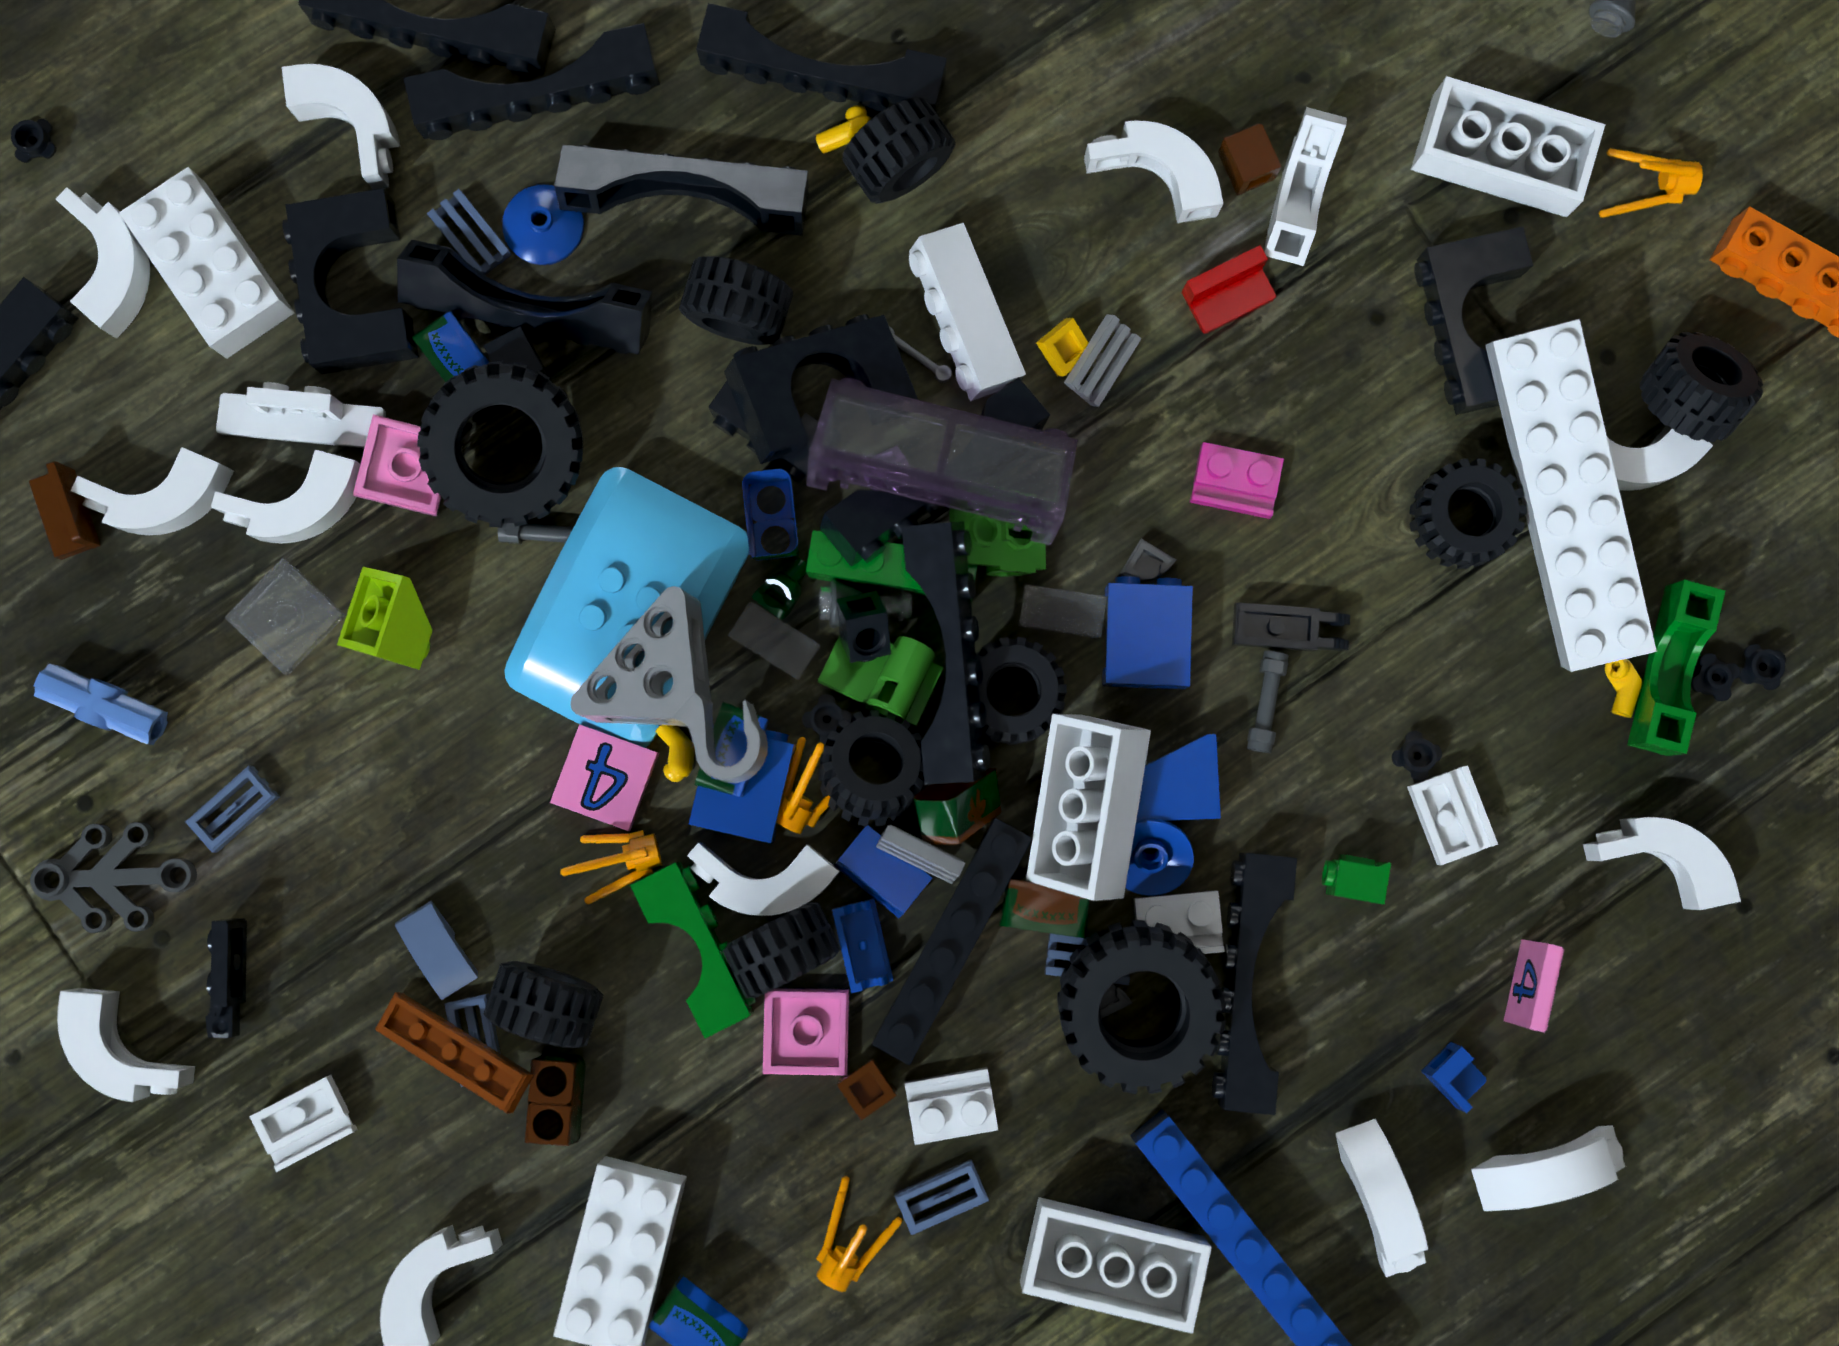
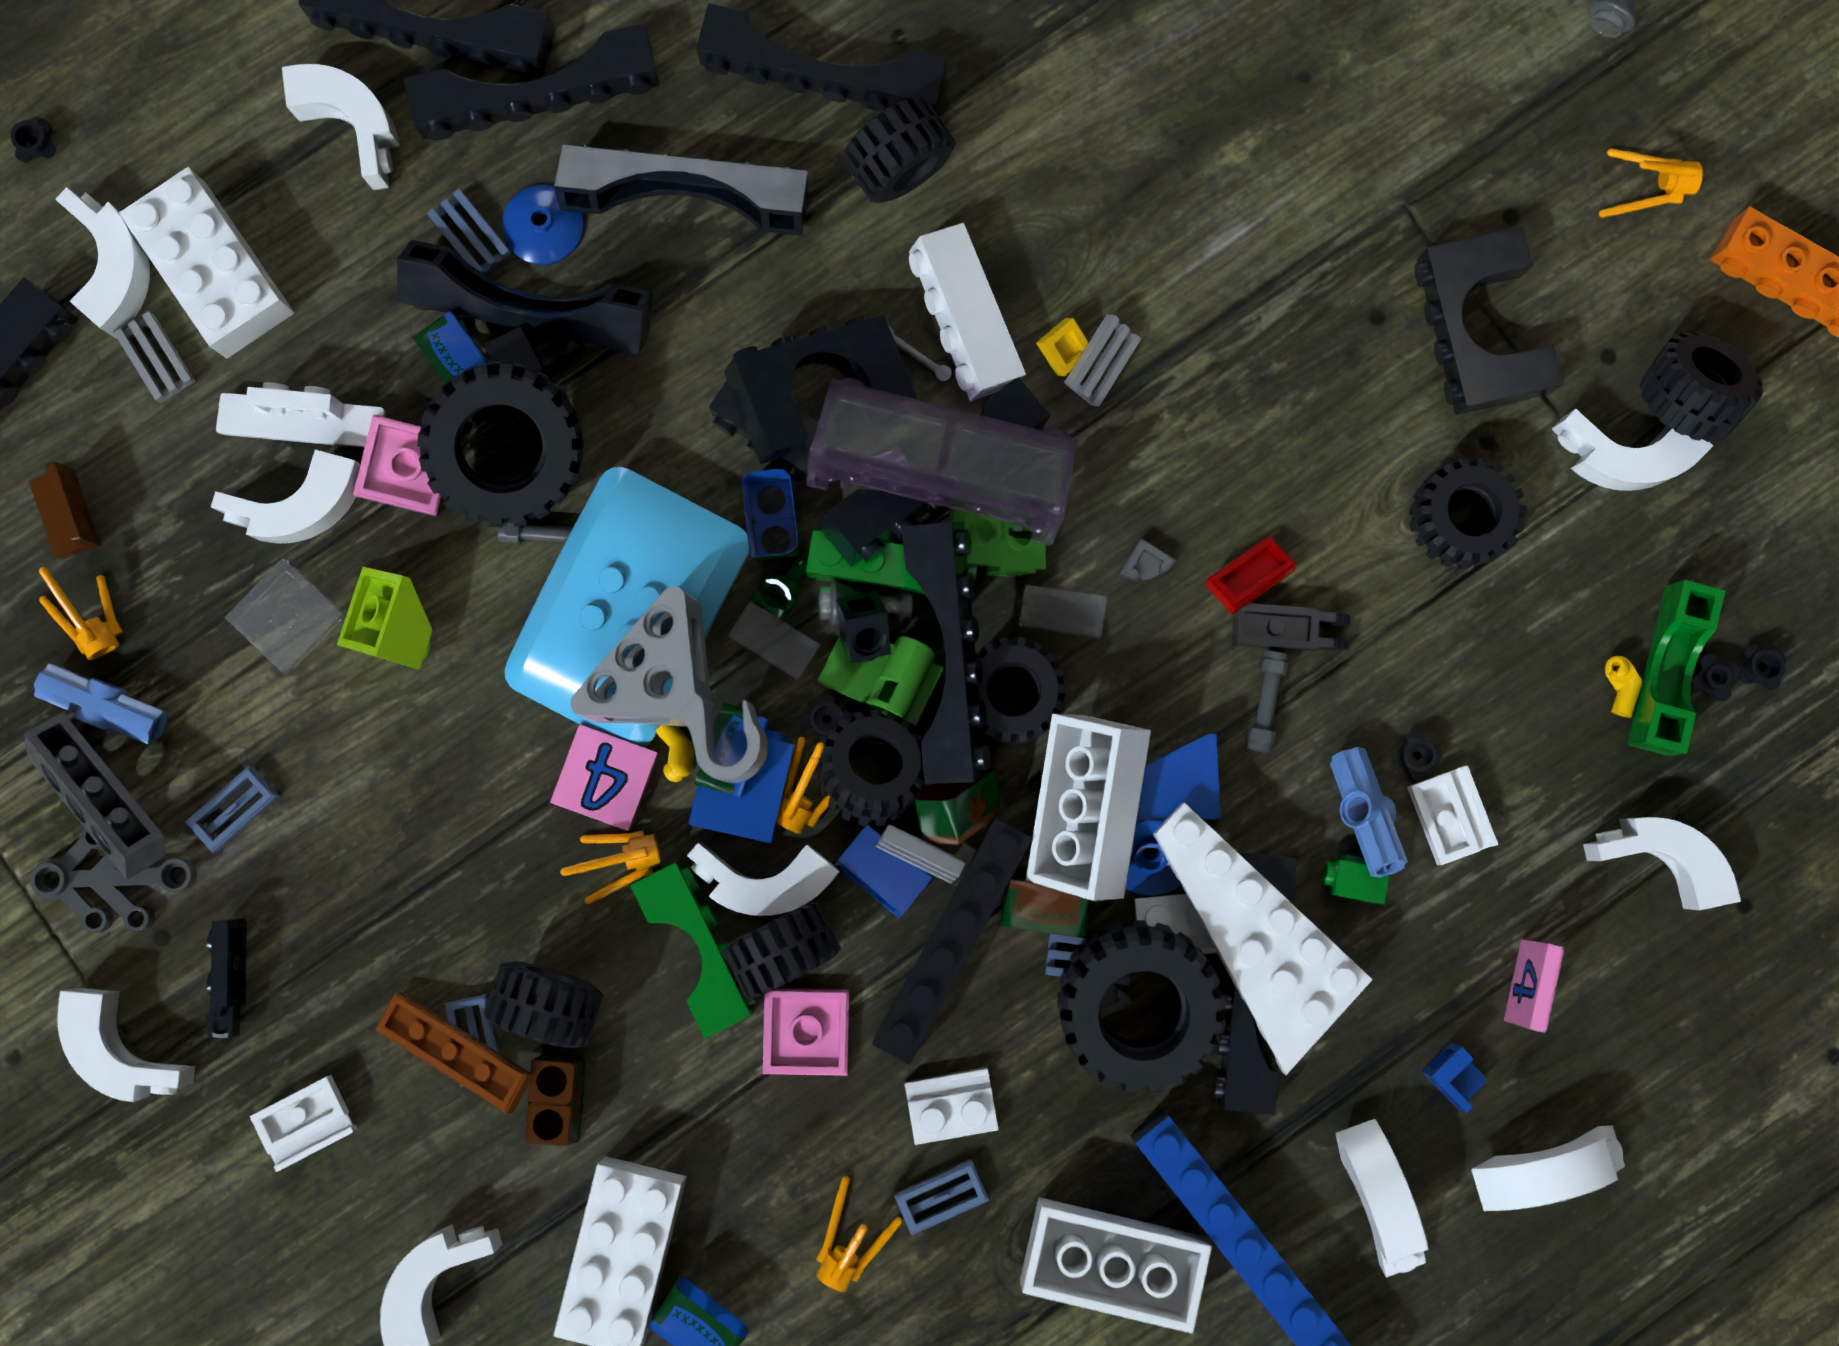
(91, 636): none -> light orange plant
(94, 795): none -> dark grey brick
(137, 329): none -> light grey tile
(167, 508): white arch -> none
(318, 236): black arch -> none
(436, 950): sand blue slope -> none
(736, 300): black tyre -> none
(843, 133): yellow arm -> none
(862, 945): blue hinge -> none
(866, 1089): reddish brown panel -> none
(1148, 634): blue panel -> none
(1171, 157): white arch -> none
(1229, 290): red panel -> none
(1236, 480): dark pink plate -> none
(1249, 159): reddish brown panel -> none
(1250, 575): none -> red tile
(1274, 953): none -> white wing
(1302, 186): white arch -> none
(1373, 830): none -> medium blue piece
(1508, 147): white brick -> none
(1571, 496): white brick -> none

